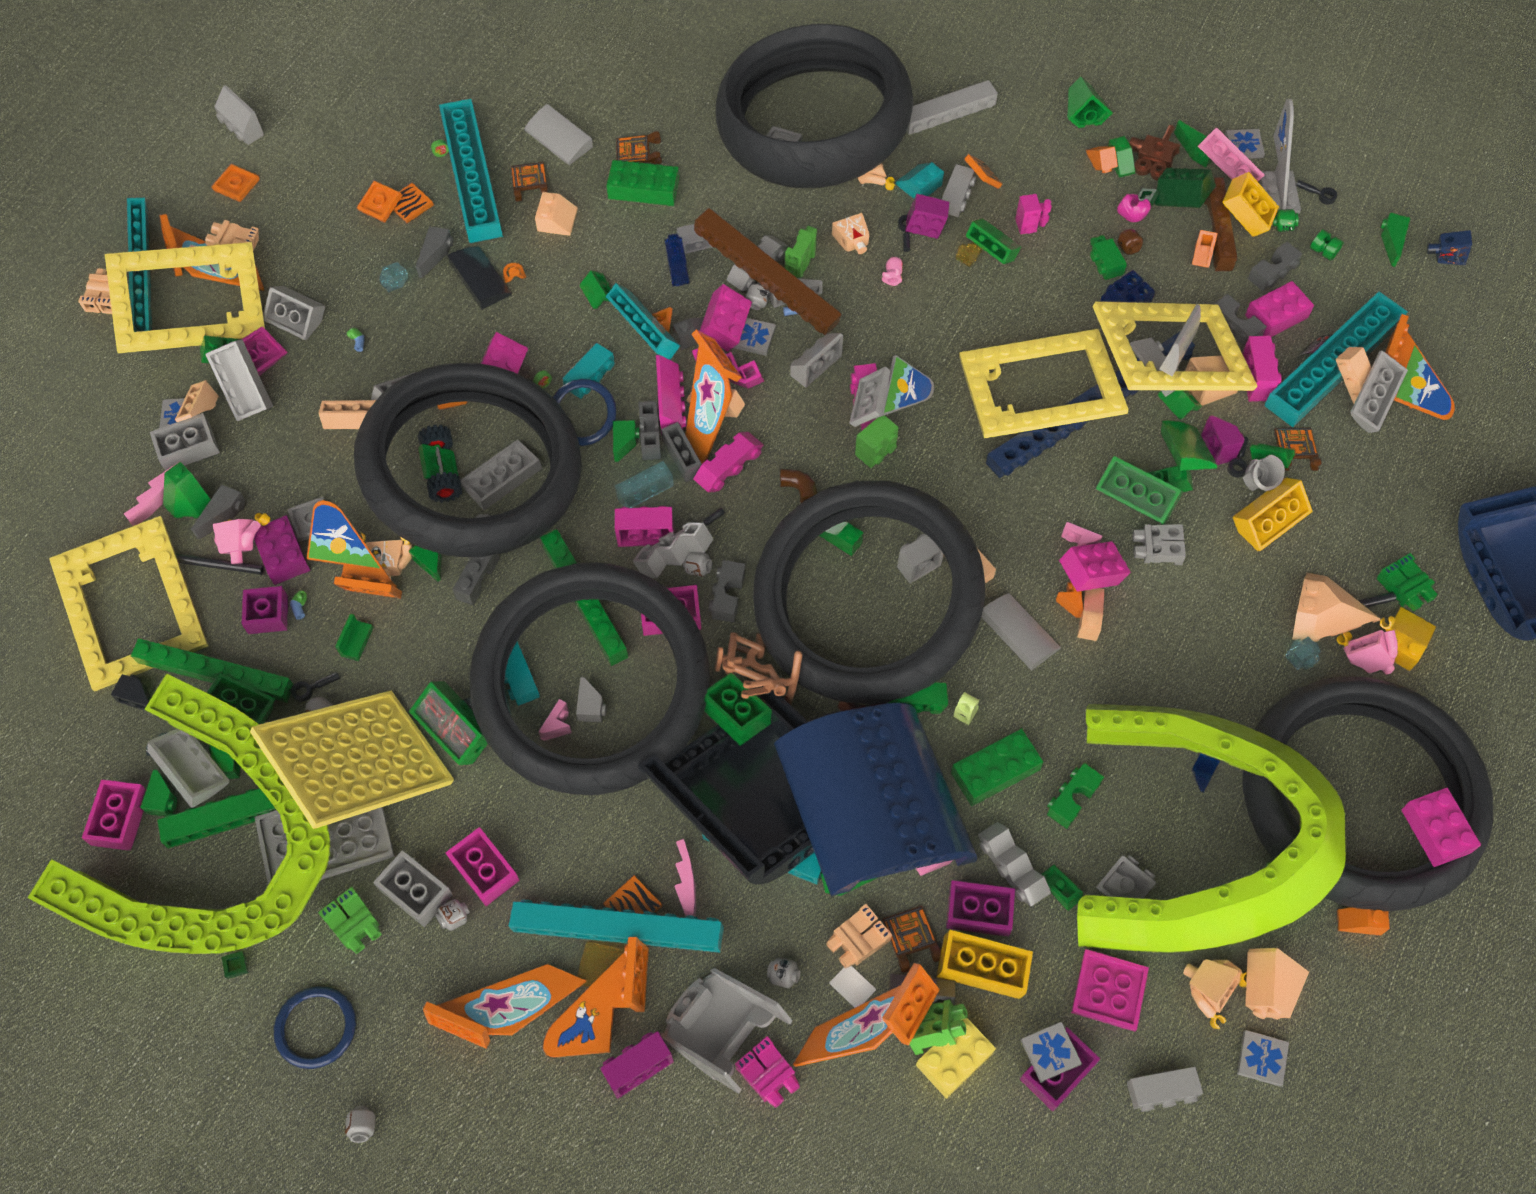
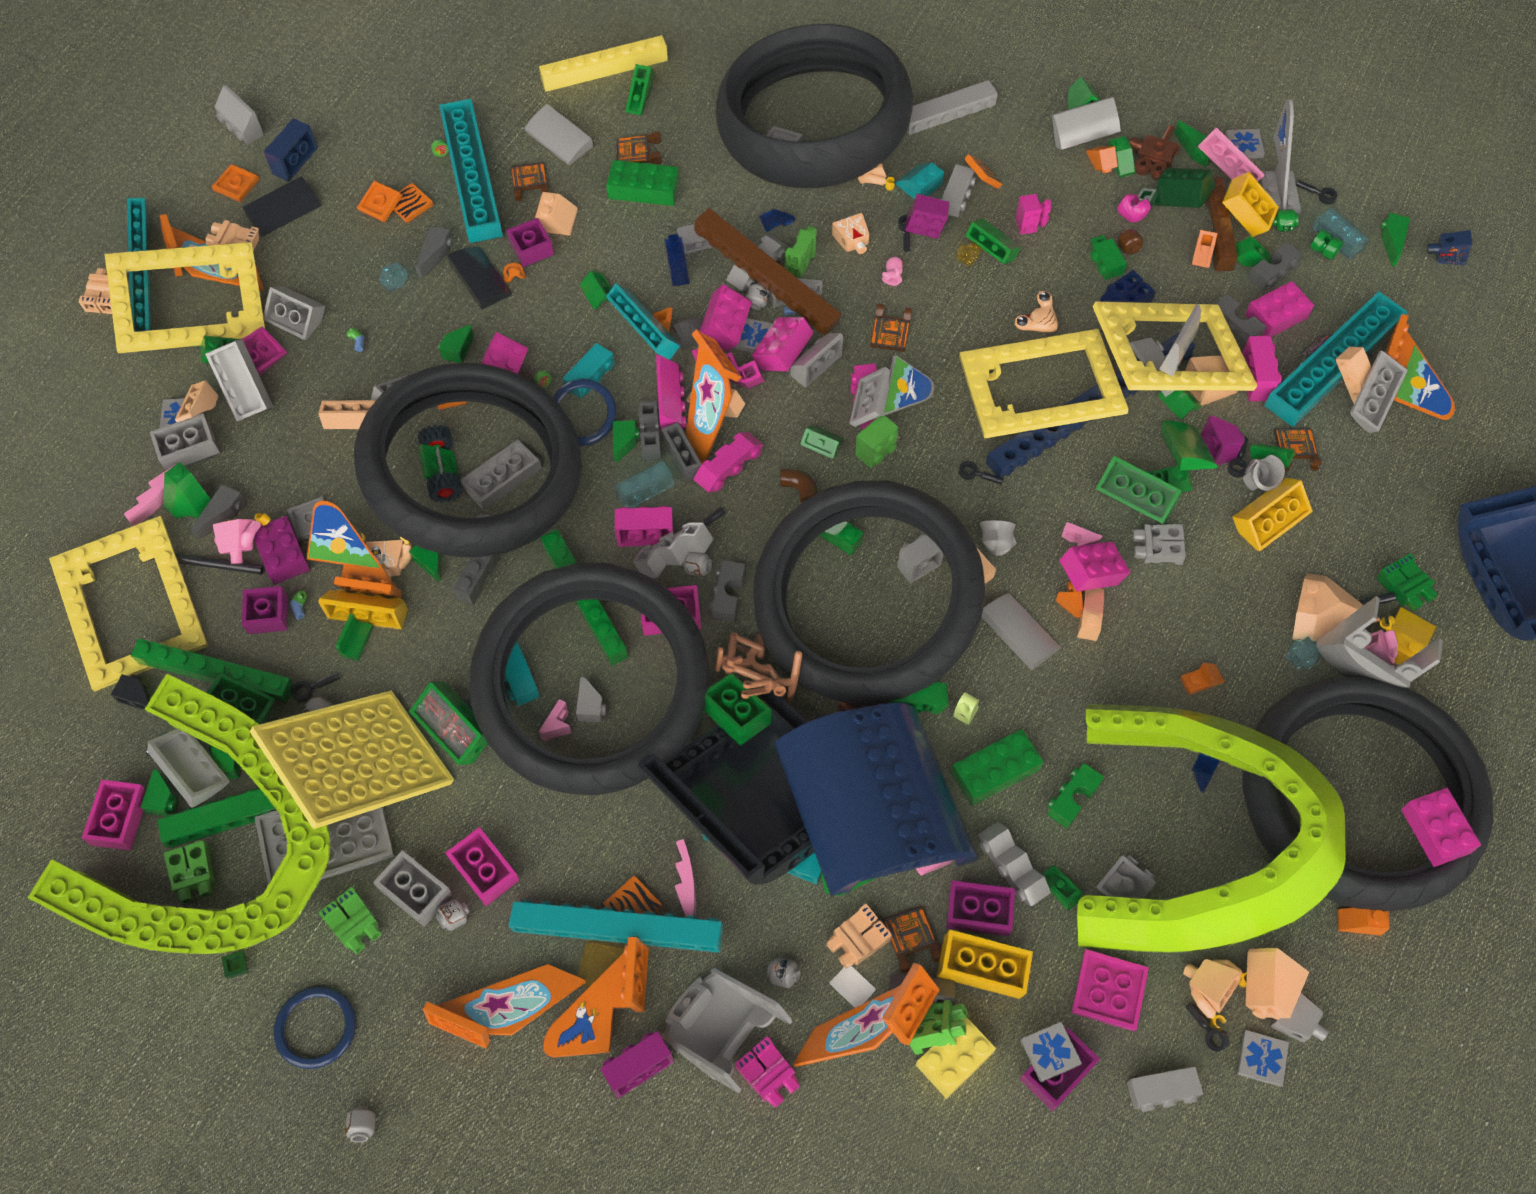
(190, 871): none -> bright green hips
(281, 206): none -> black slope
(290, 149): none -> dark blue brick
(366, 608): none -> yellow slope
(456, 344): none -> green slope
(530, 242): none -> magenta brick
(603, 63): none -> light yellow brick
(639, 89): none -> green slope
(774, 218): none -> clear blue slope
(782, 344): none -> dark pink brick
(821, 441): none -> panel
(890, 332): none -> flag
(986, 476): none -> black piece
(998, 536): none -> light grey helmet
(1042, 318): none -> light nougat head
(1085, 123): none -> light grey slope
(1202, 679): none -> orange slope
(1210, 1032): none -> black piece
(1251, 252): none -> green slope
(1303, 1021): none -> light grey torso
(1339, 227): none -> clear light blue brick
(1346, 652): none -> light grey windscreen

